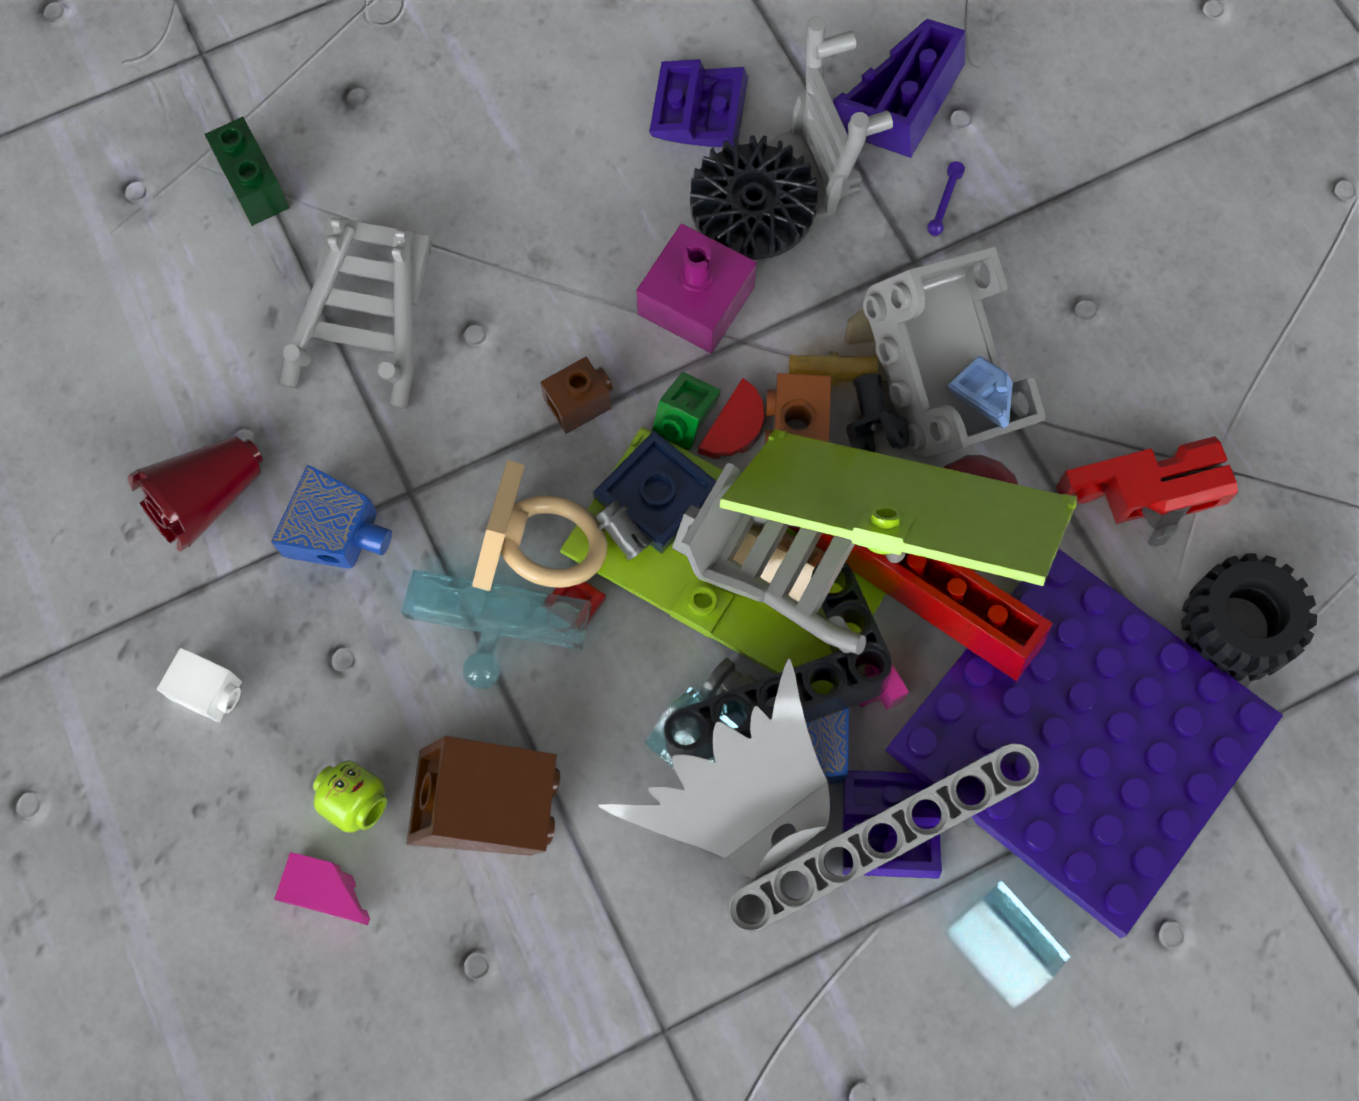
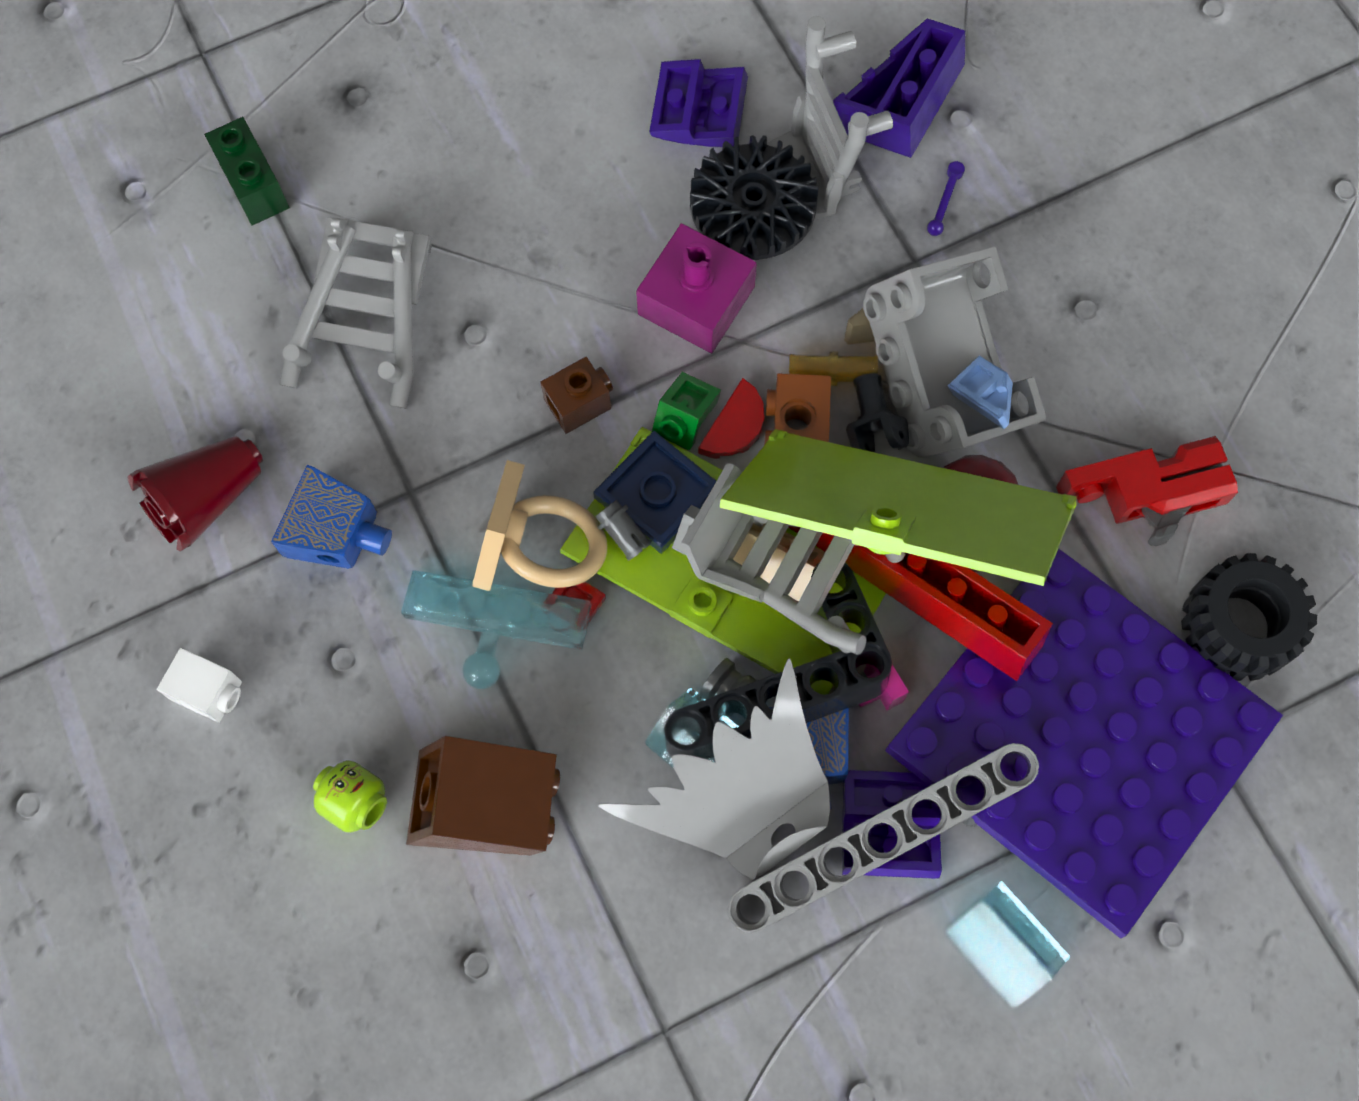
(320, 888): dark pink slope -> none

